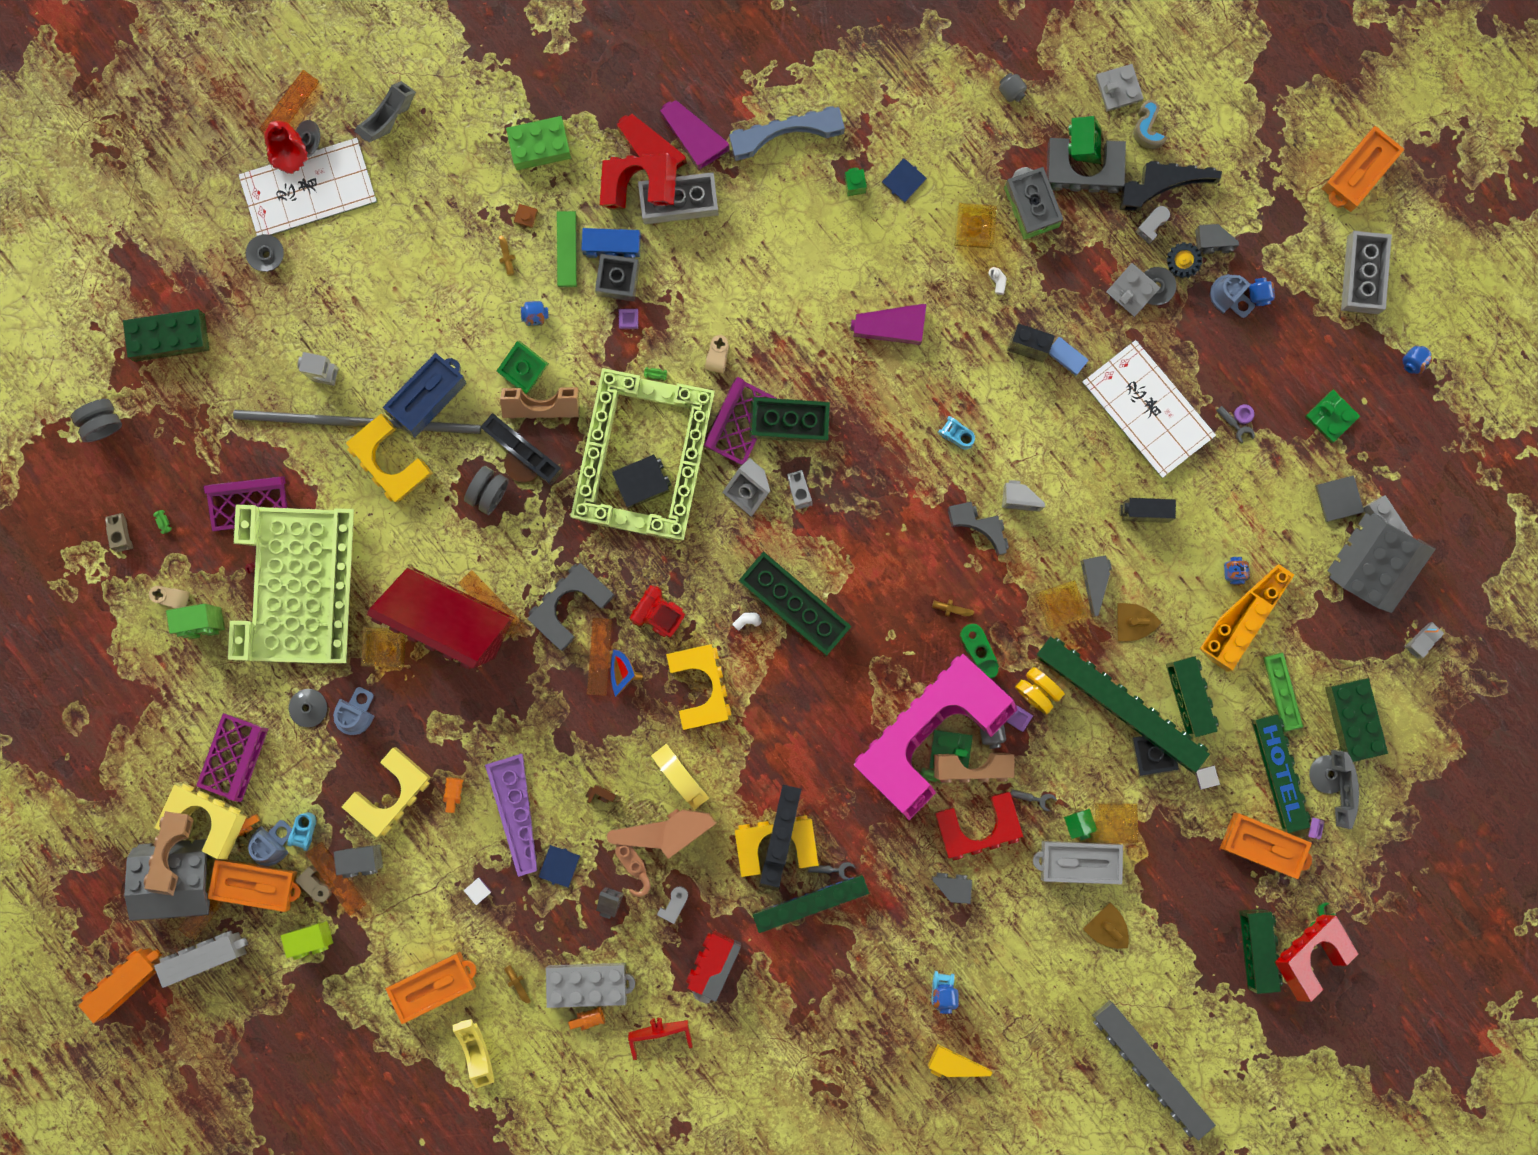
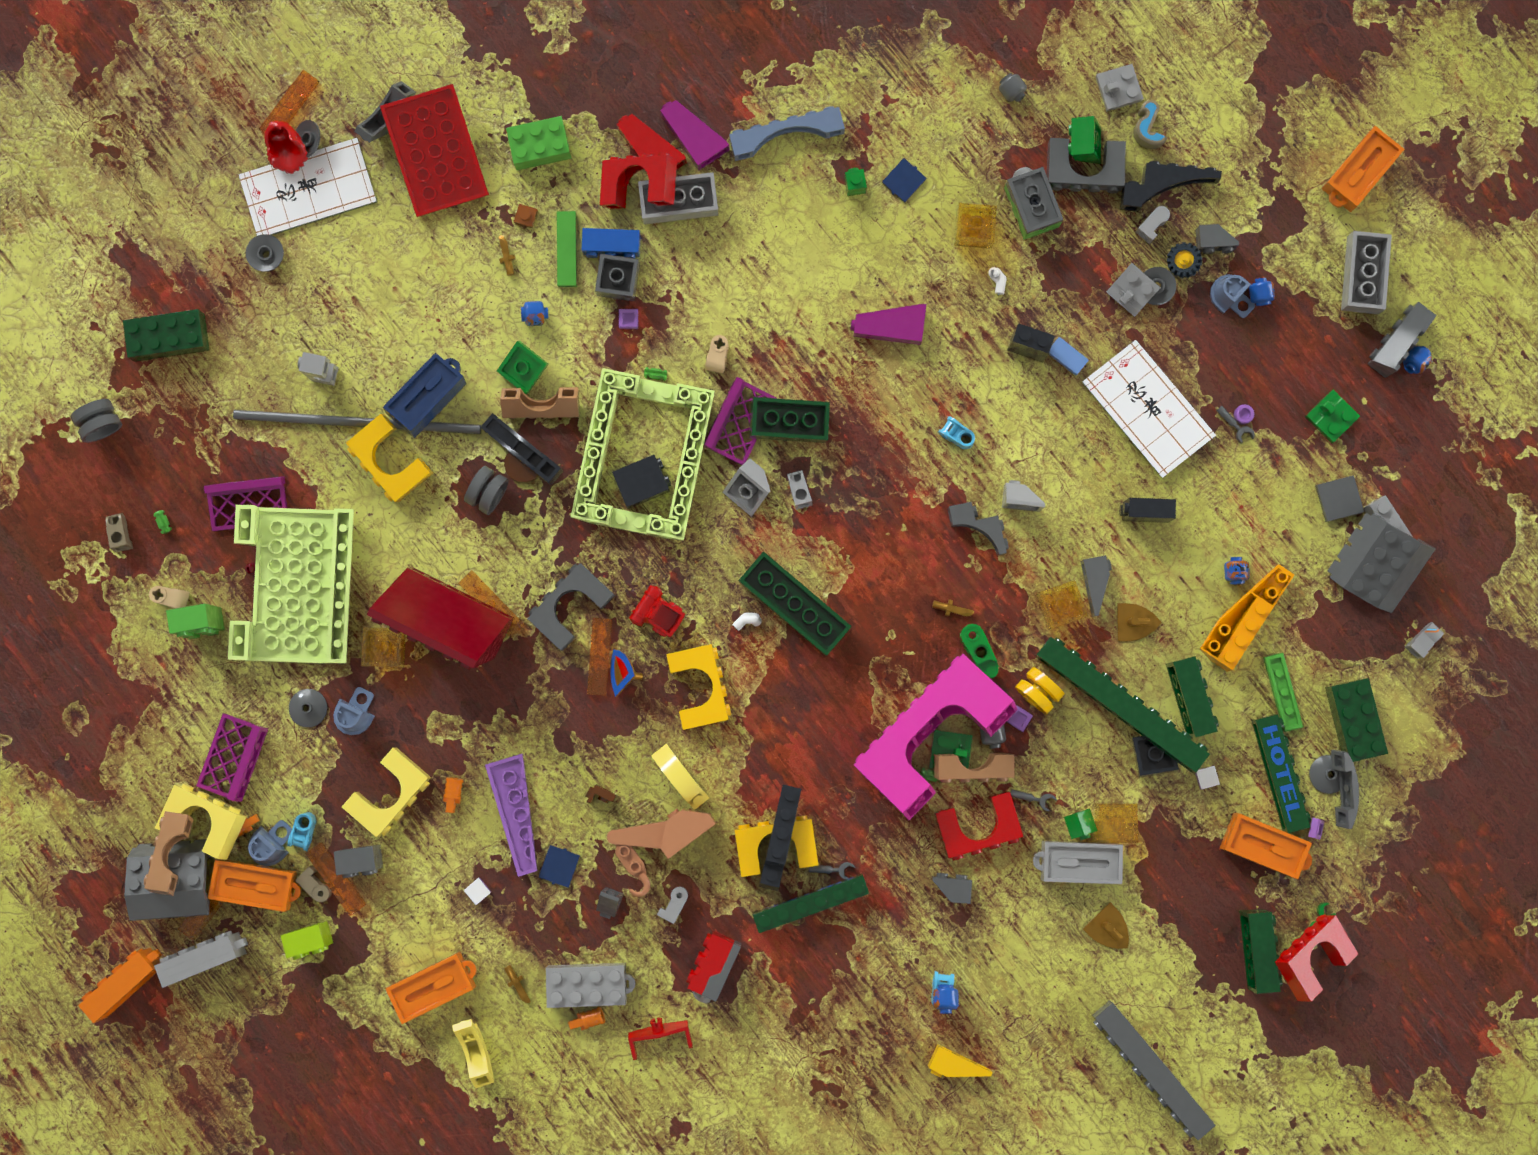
(434, 150): none -> red plate
(1403, 338): none -> dark grey wedge

